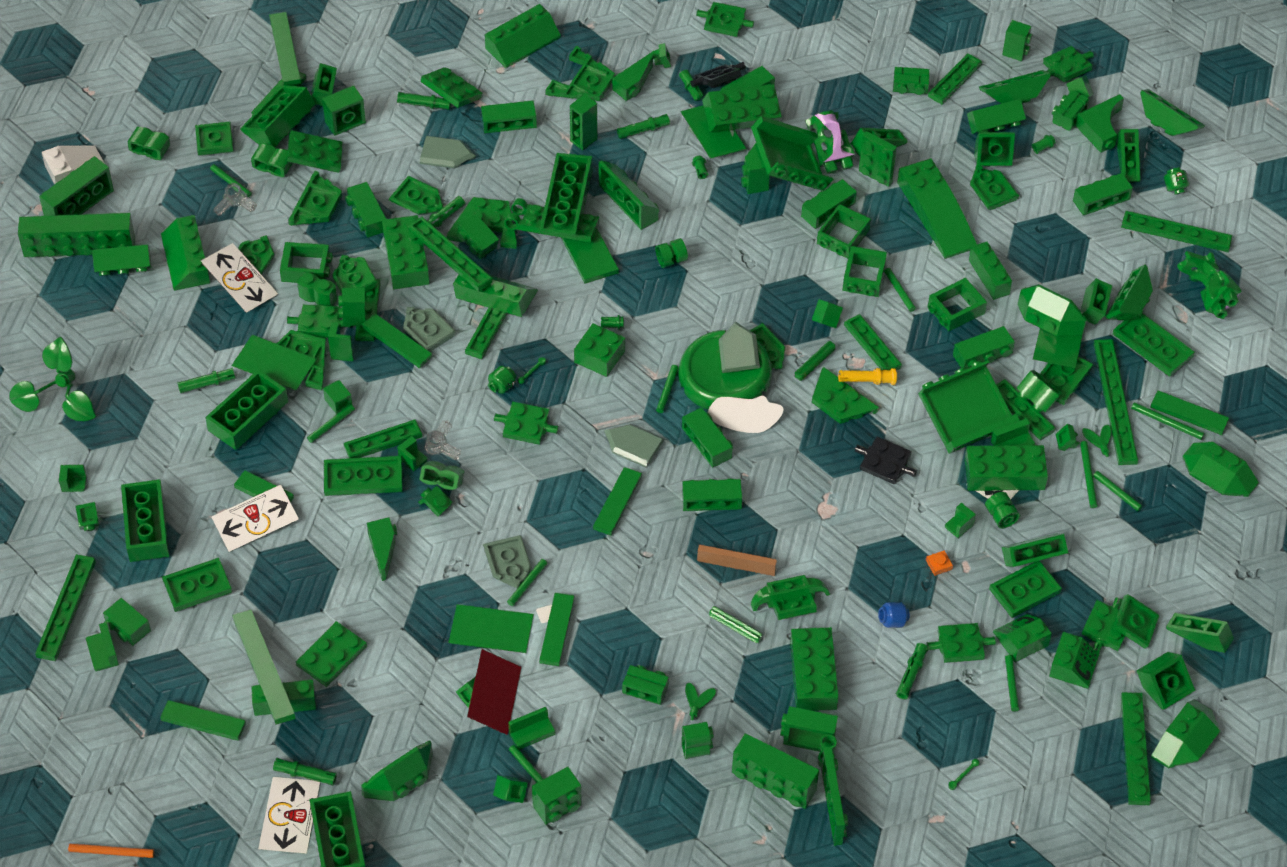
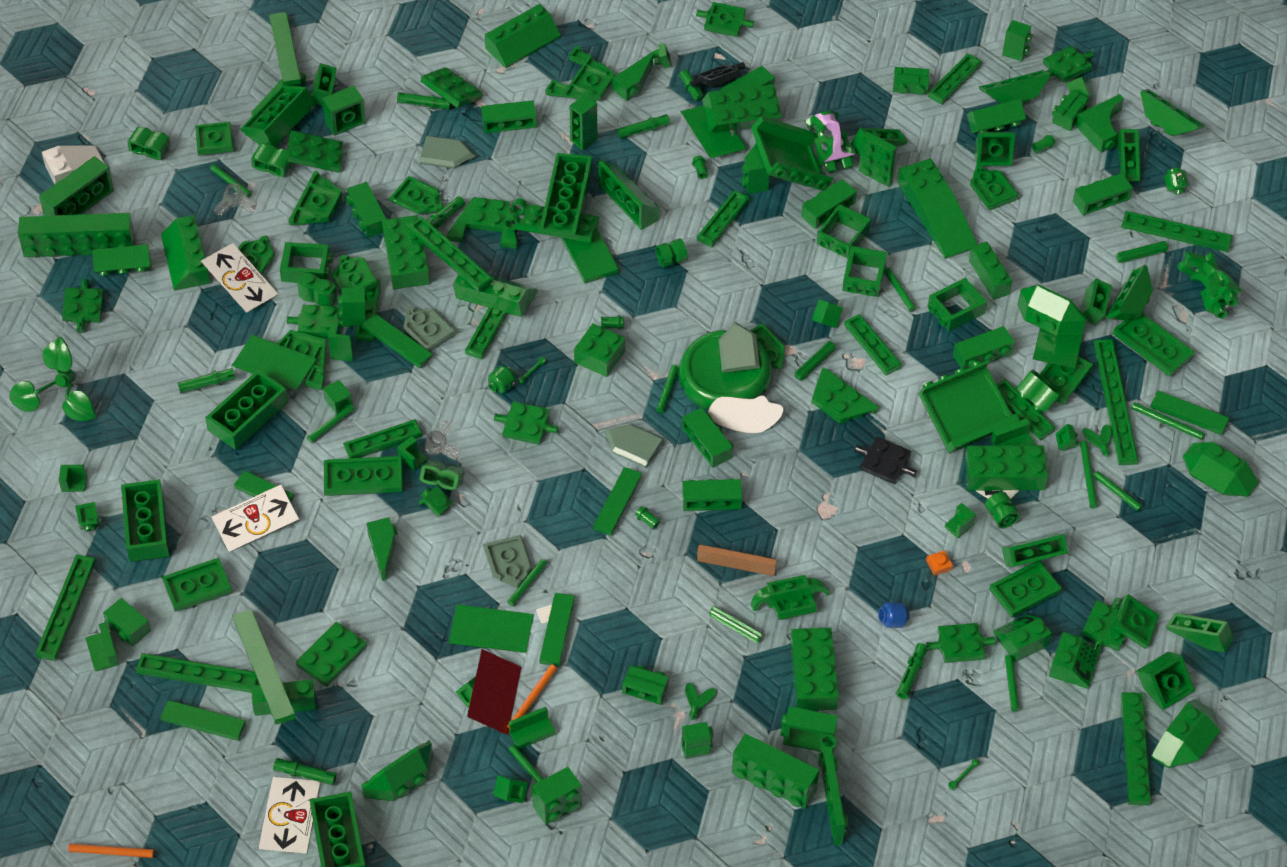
(82, 305): none -> green plate
(196, 672): none -> green tile
(477, 236): green brick -> none
(535, 692): none -> orange bar
(647, 517): none -> green pin
(723, 218): none -> green tile
(876, 376): yellow pin -> none
(1142, 251): none -> green axle

